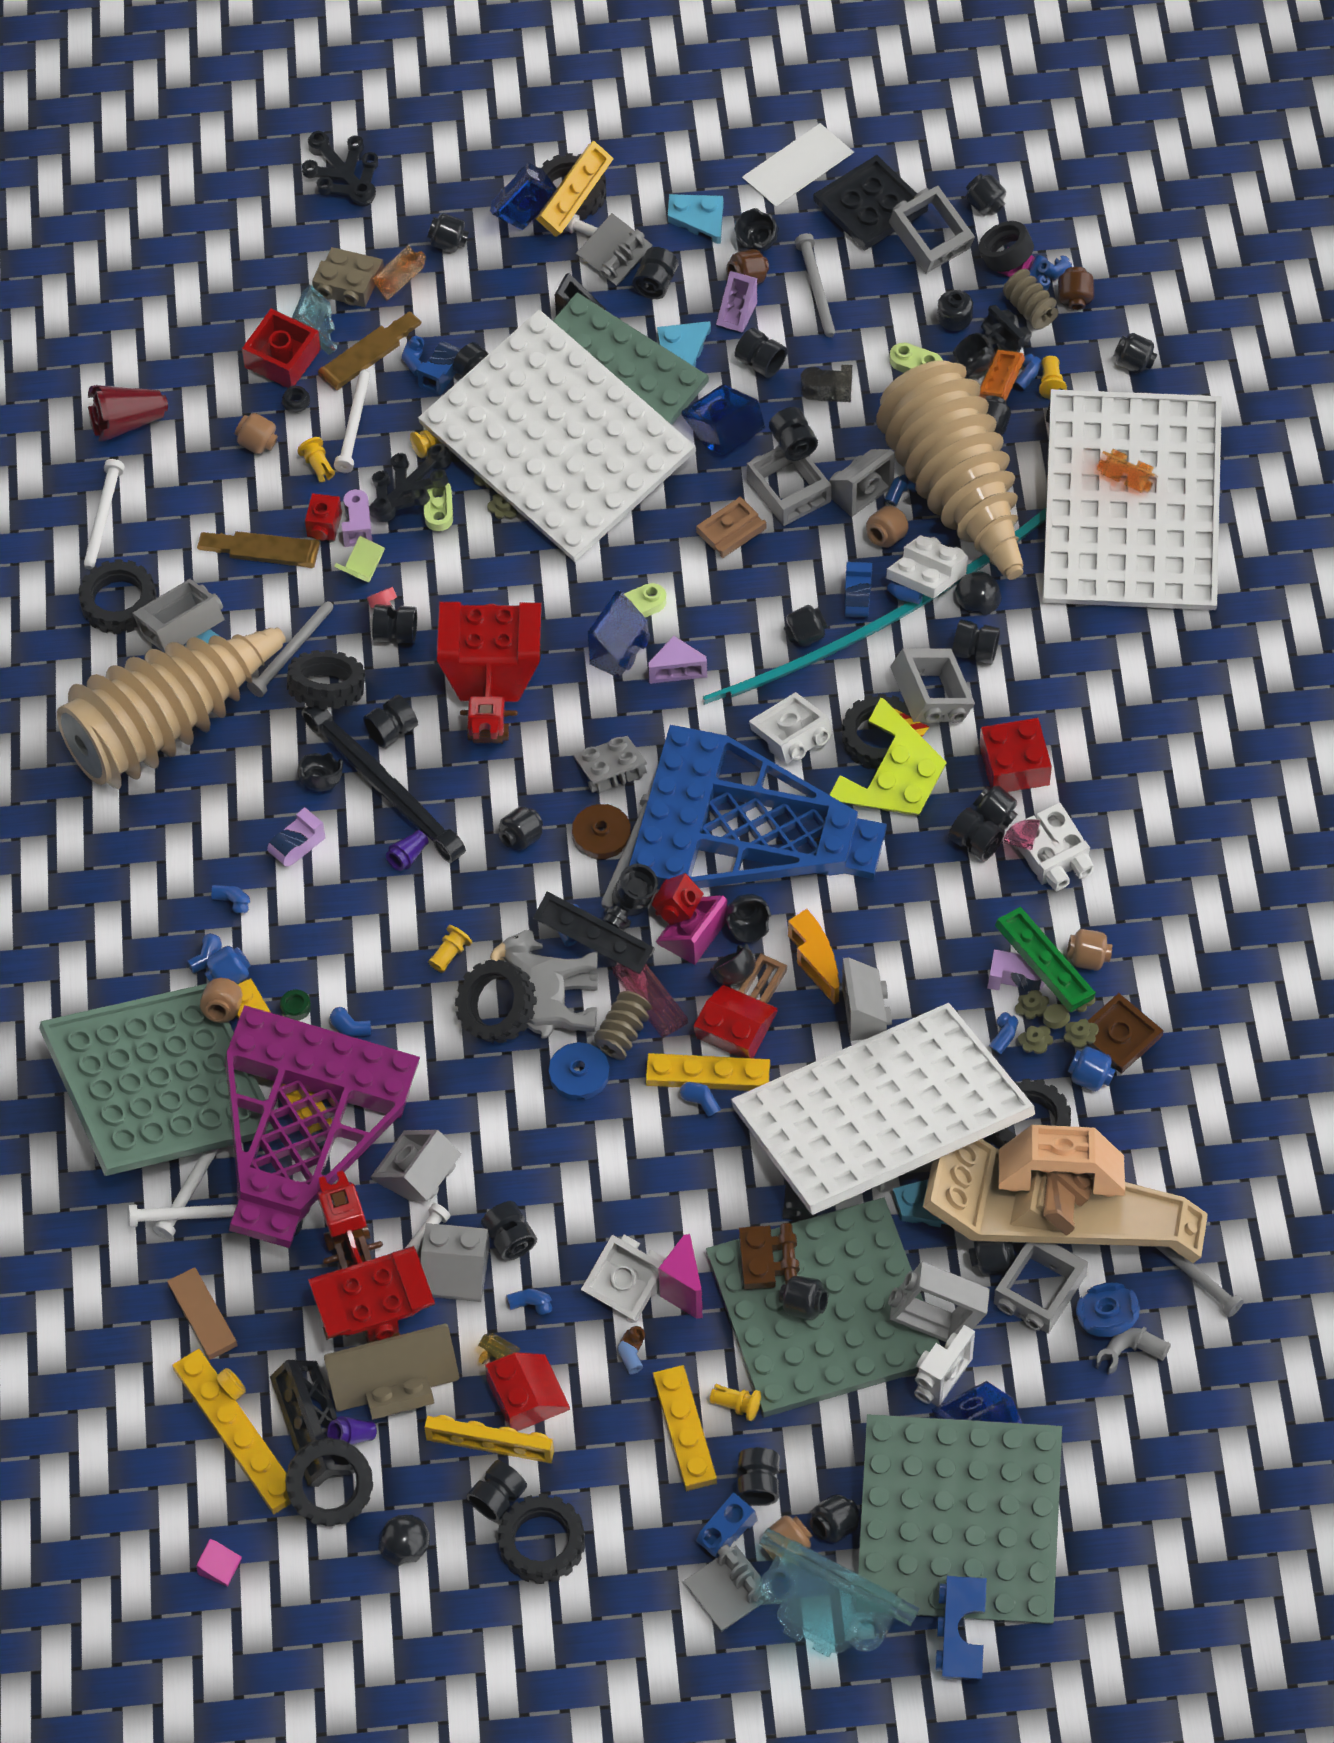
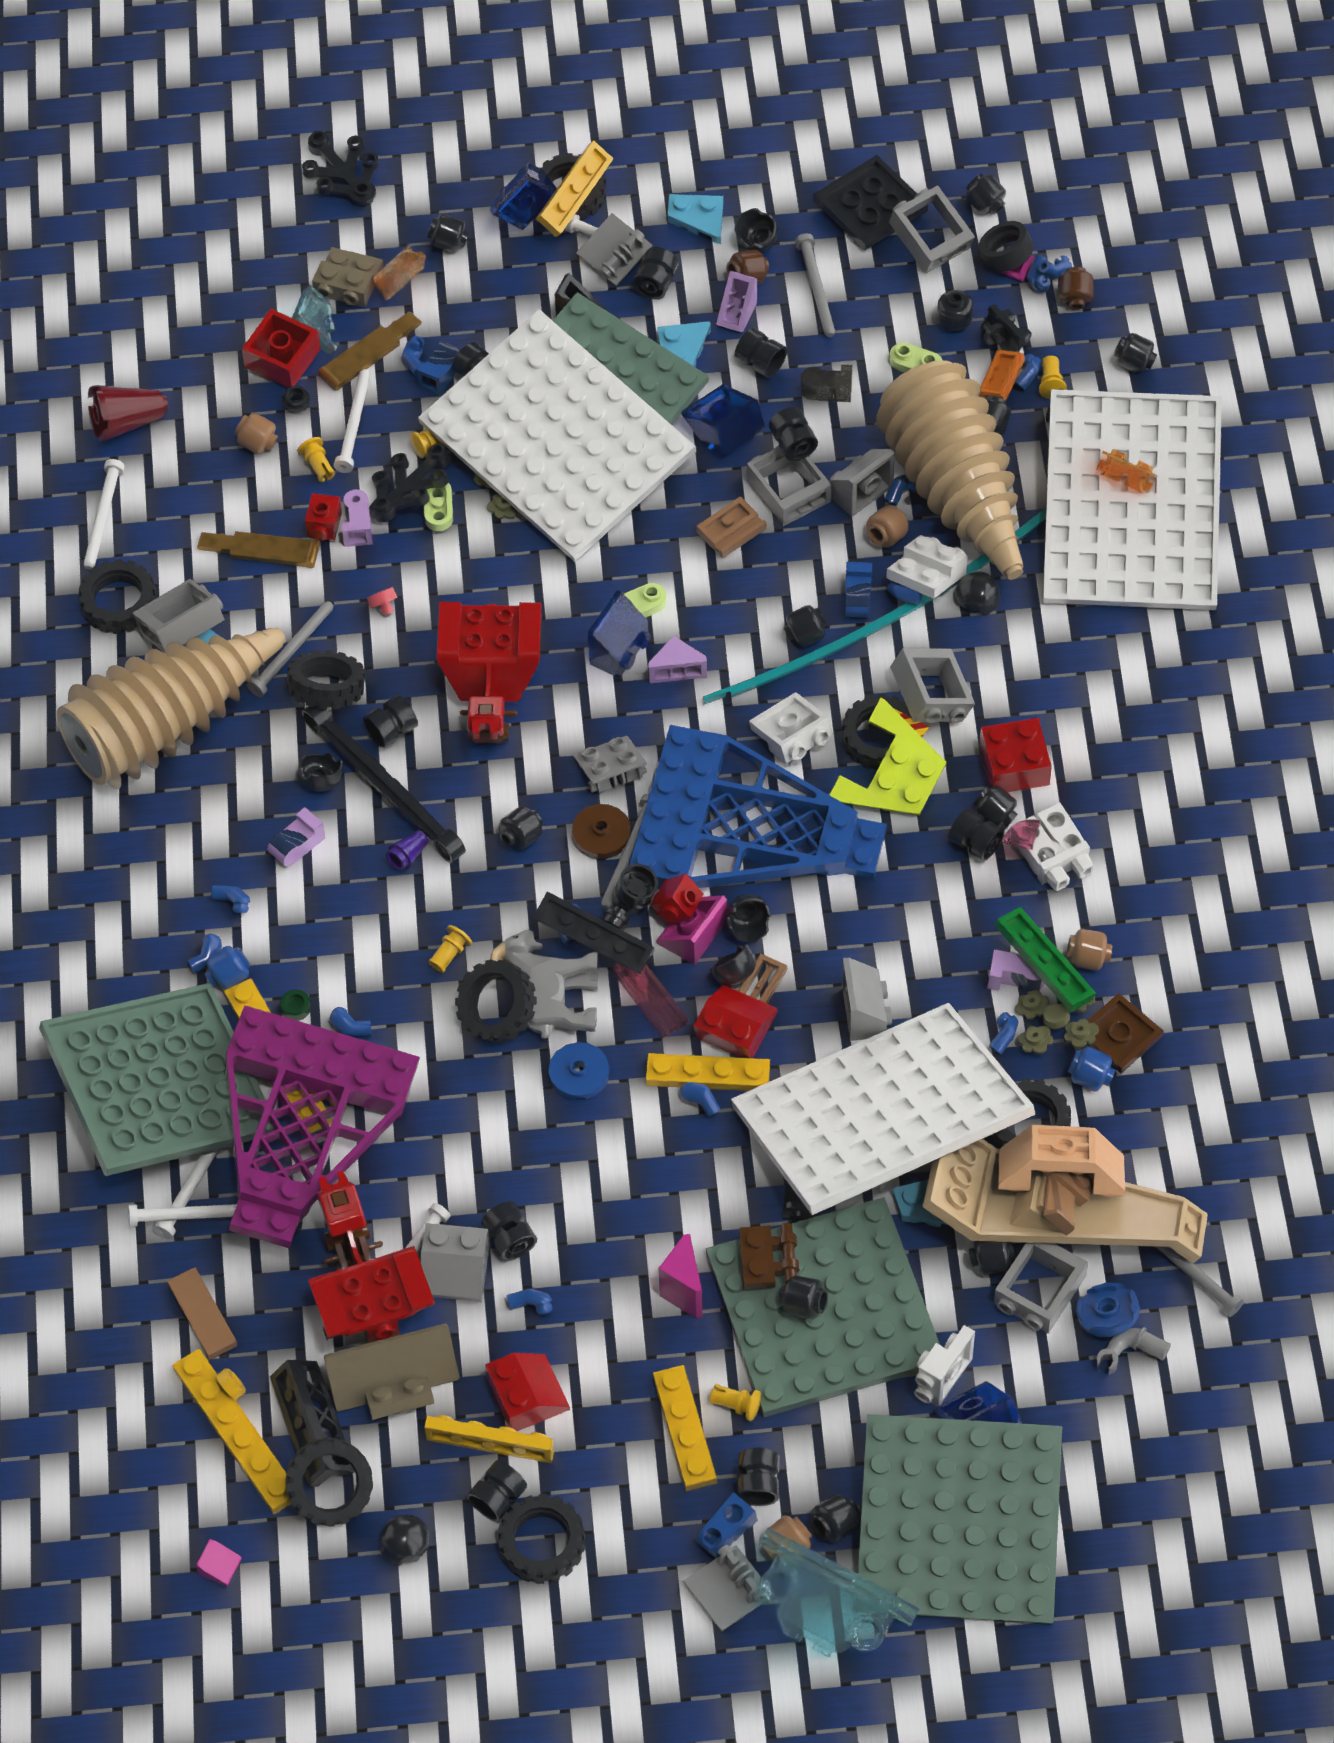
(221, 1000): medium nougat head -> none
(352, 1430): dark purple cone -> none
(363, 559): yellowish green bracket -> none
(394, 624): black wheel -> none
(417, 1164): light grey slope -> none
(495, 1346): clear yellow tile -> none
(622, 1024): dark tan piece -> none
(624, 1276): white plate -> none
(629, 1348): arm -> none
(798, 164): white sticker -> none
(815, 953): light orange slope -> none
(930, 1319): light grey window -> none
(960, 1598): blue arch -> none
(975, 354): black hair -> none
(976, 642): black wheel -> none
(1030, 299): dark tan piece -> none

